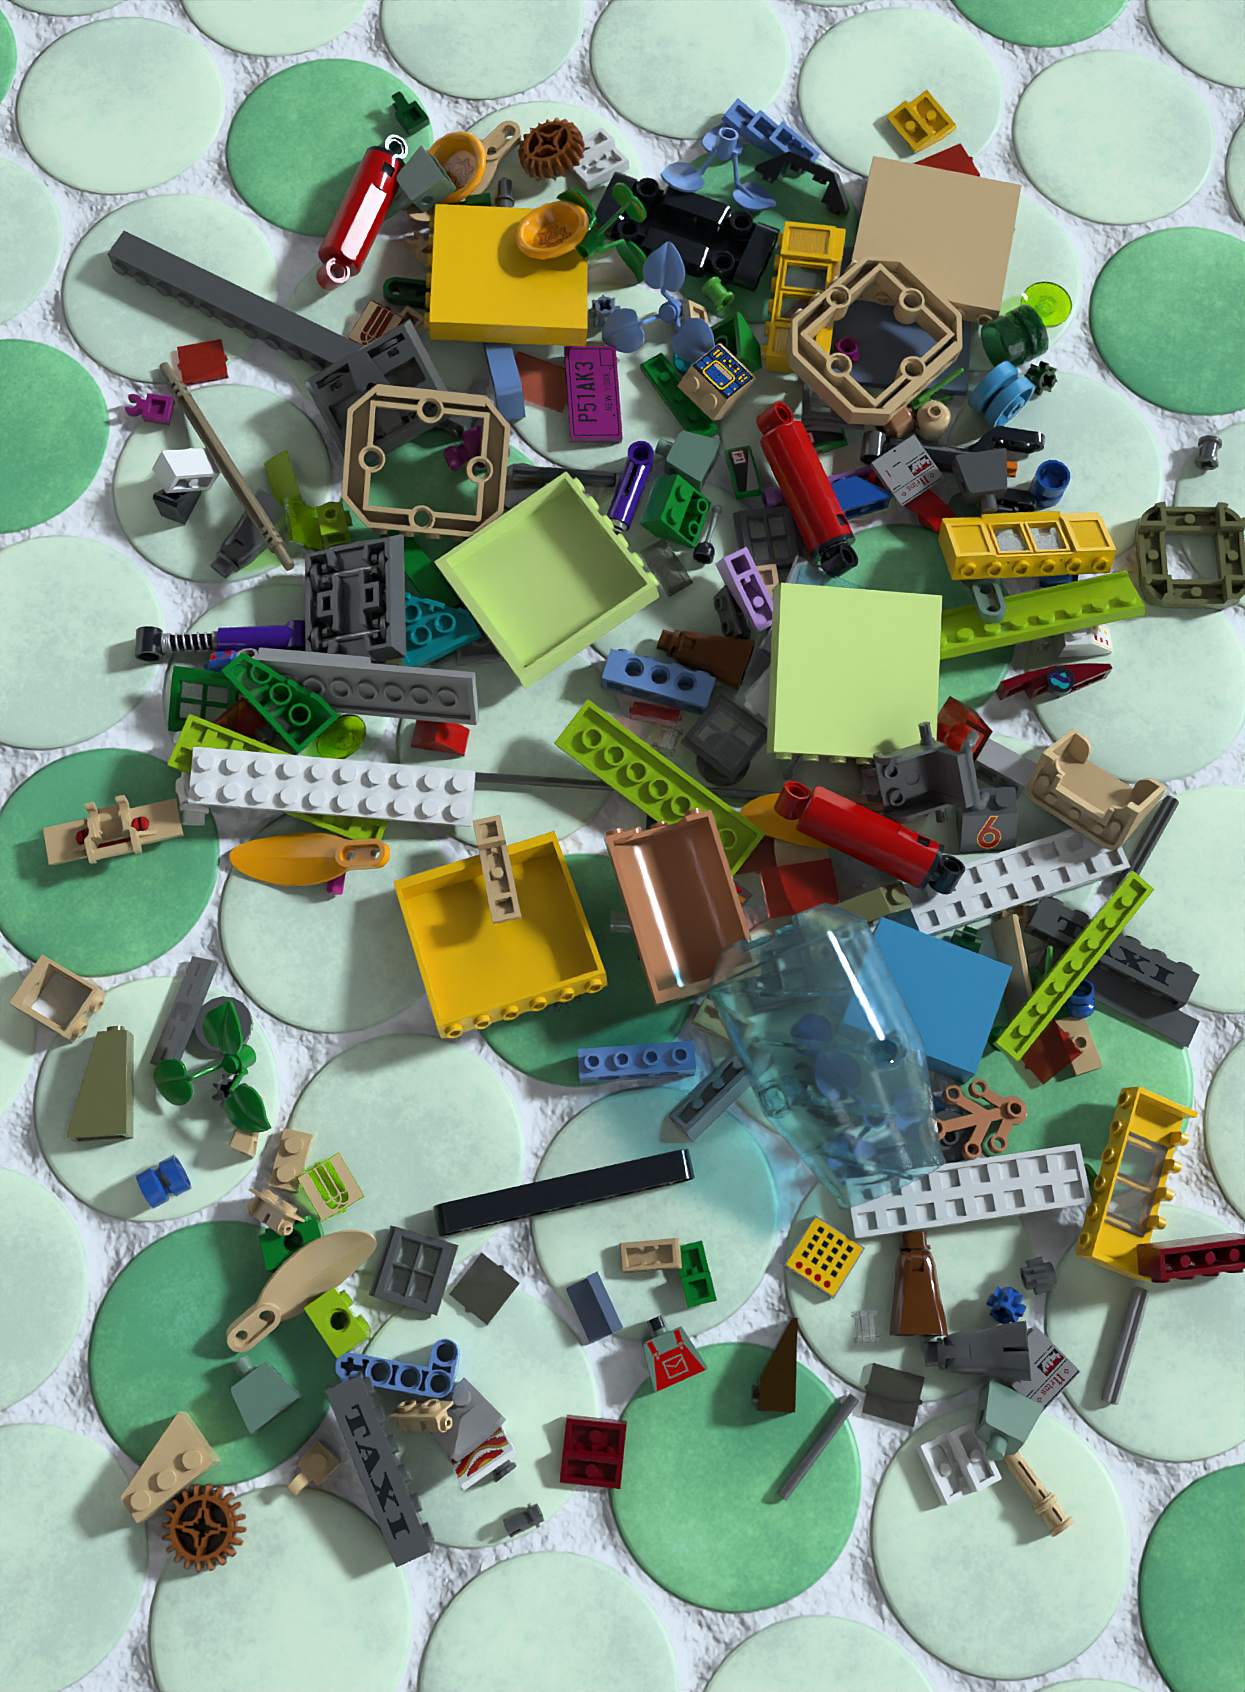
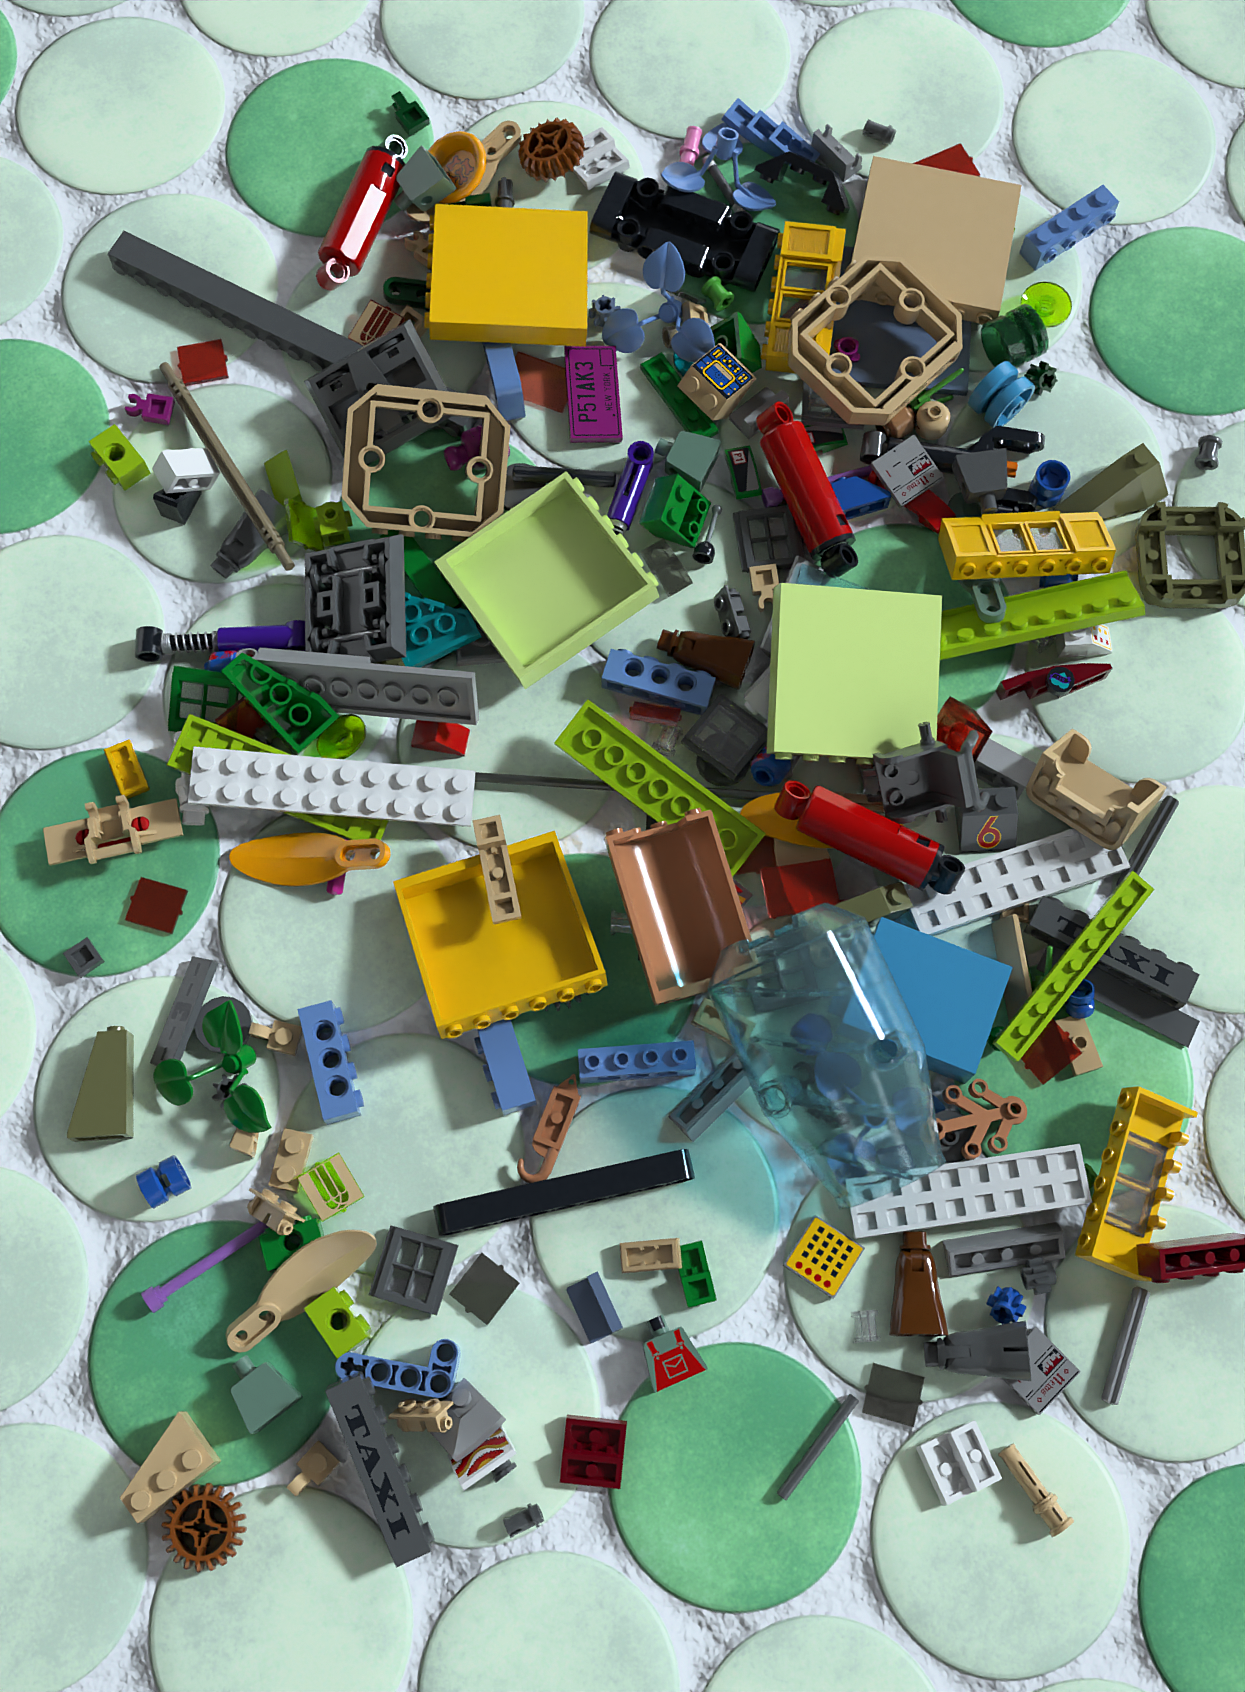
(35, 984): tan window -> none
(83, 957): none -> dark grey plate
(111, 445): none -> lime brick
(126, 769): none -> yellow plate
(156, 905): none -> clear red piece
(157, 1296): none -> medium lavender piece
(281, 1037): none -> tan plate
(313, 1020): none -> medium blue brick
(505, 1067): none -> medium blue brick
(552, 230): light orange piece -> none
(553, 1128): none -> nougat plate
(594, 239): green plant -> none
(667, 334): none -> dark tan hinge
(689, 151): none -> bright pink pin
(689, 296): none -> clear smoke piece
(722, 184): none -> dark grey bar
(745, 416): none -> light grey panel
(747, 588): lavender slope -> none
(768, 770): none -> blue head
(777, 1380): dark brown slope -> none
(835, 155): none -> light grey hinge
(879, 132): none -> dark grey pin
(921, 122): yellow slope -> none
(967, 939): dark green gear -> none
(1003, 1248): none -> light grey slope
(1004, 1419): sand green torso -> none
(1069, 227): none -> medium blue brick
(1123, 487): none -> olive wedge

